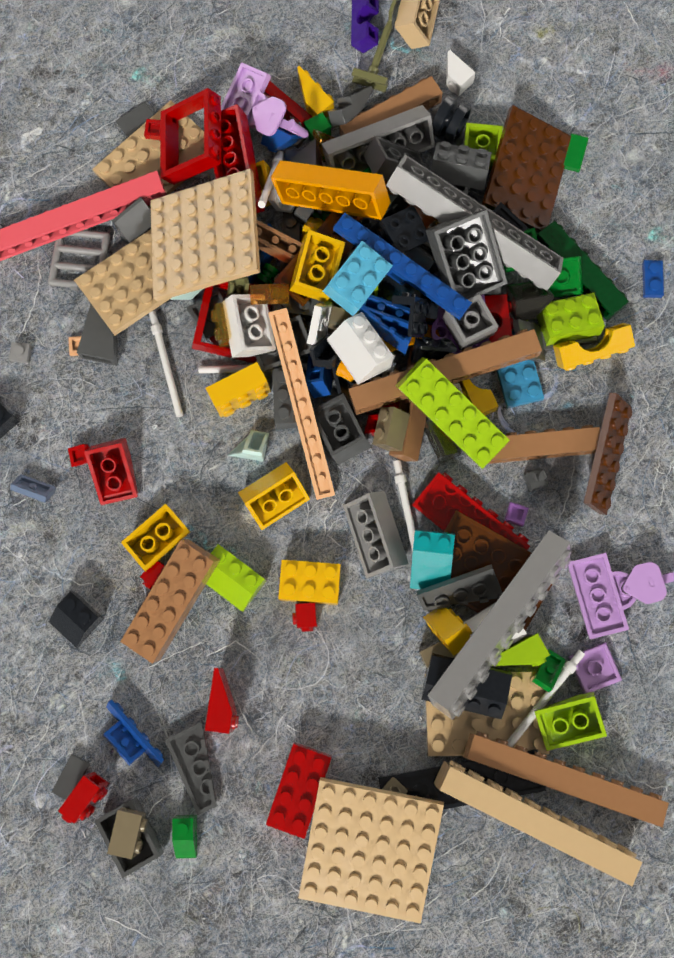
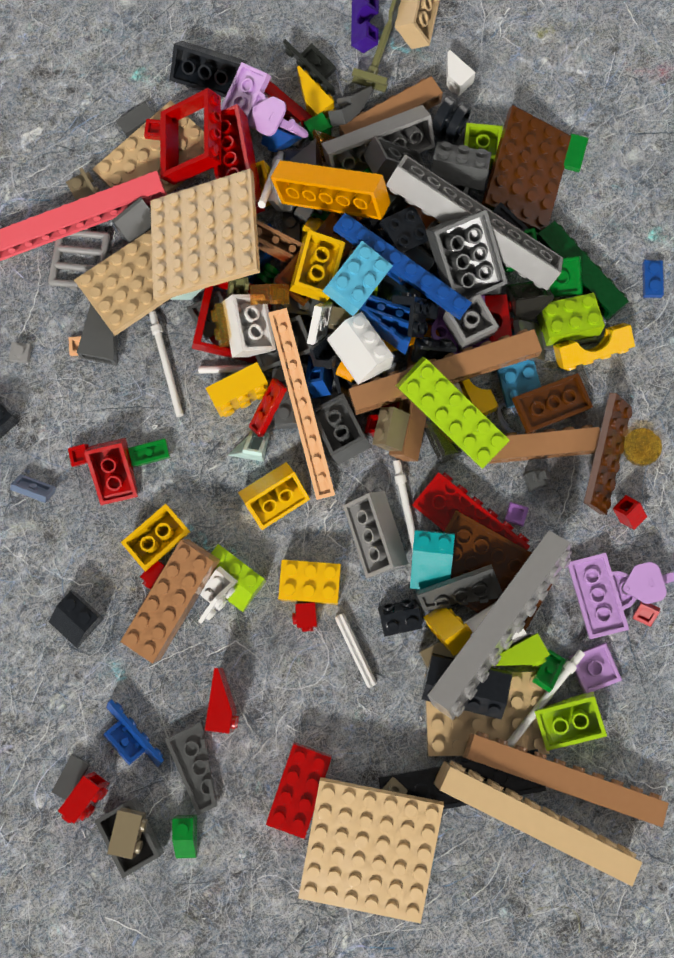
(81, 185): none -> dark tan bracket
(149, 452): none -> green plate
(203, 68): none -> black slope
(216, 591): none -> white bracket
(267, 407): none -> red tile
(315, 62): none -> pearl dark grey bracket
(356, 650): none -> white axle
(400, 617): none -> black bracket
(552, 403): none -> reddish brown plate
(630, 512): none -> red brick
(642, 447): none -> clear yellow tile
(646, 613): none -> plate

